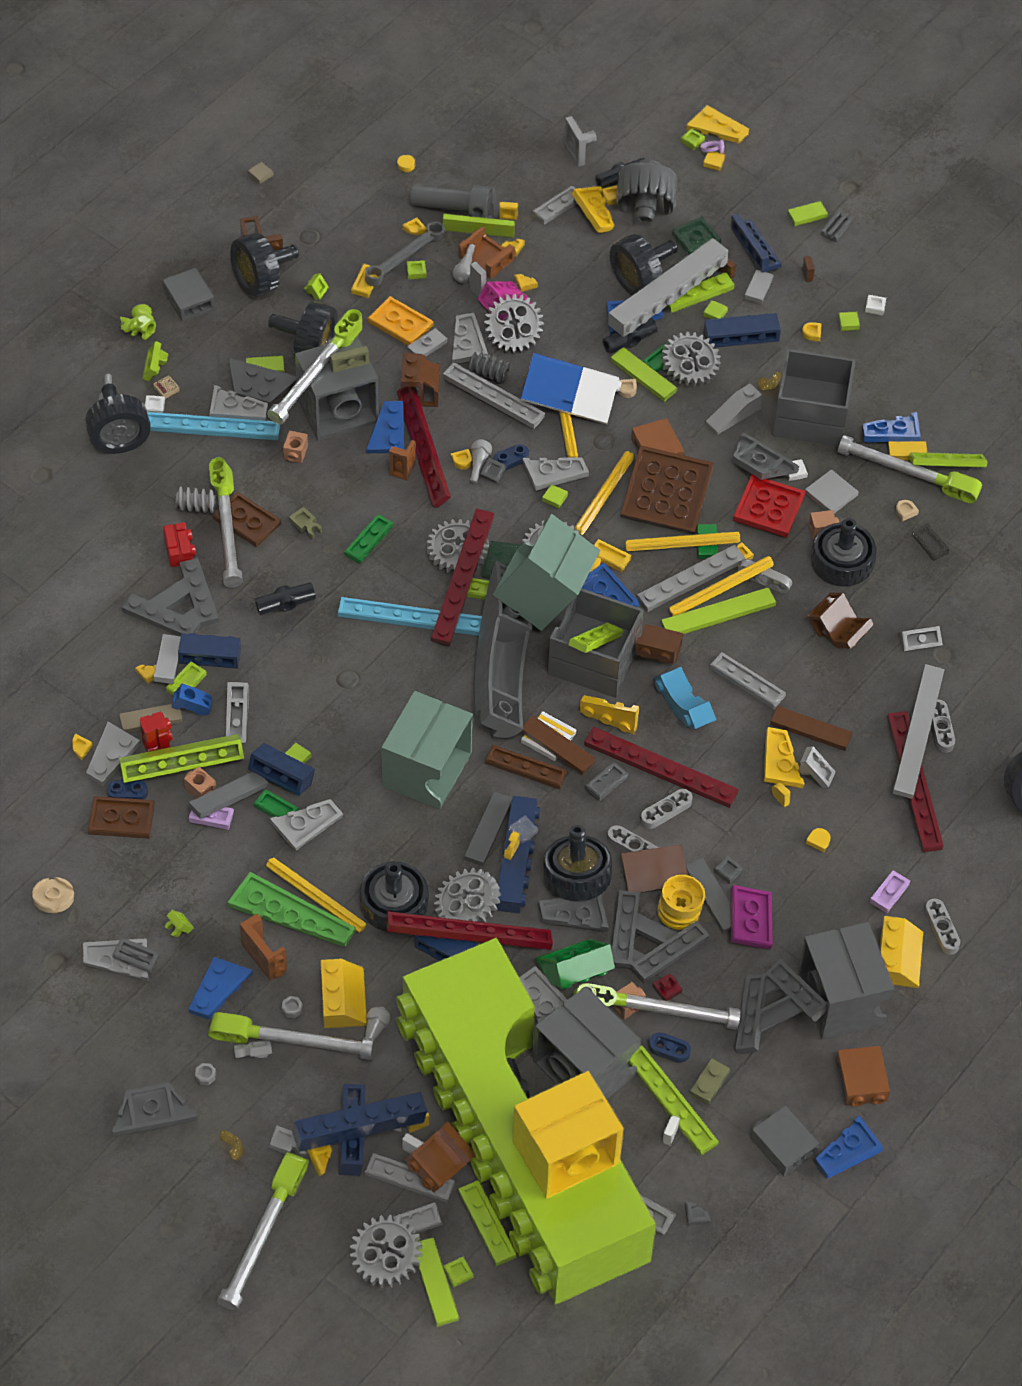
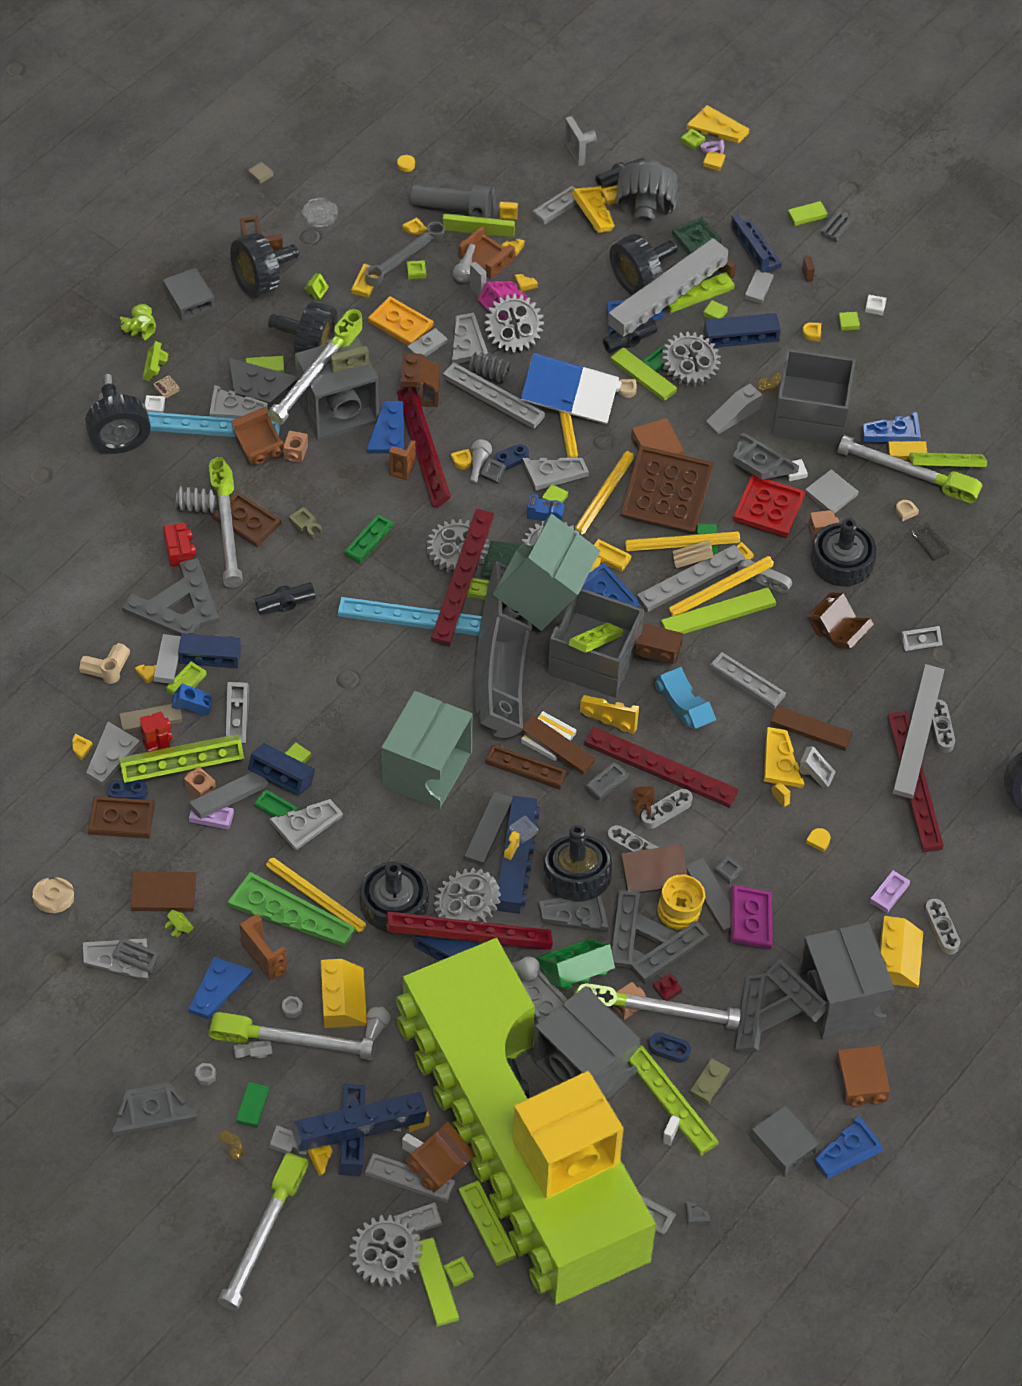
(110, 667): none -> tan piece
(163, 891): none -> reddish brown tile
(253, 1105): none -> green tile
(257, 436): none -> dark orange panel
(320, 212): none -> clear tile
(527, 968): none -> light grey piece
(541, 509): none -> blue leg
(644, 798): none -> reddish brown plate
(693, 554): none -> tan tile

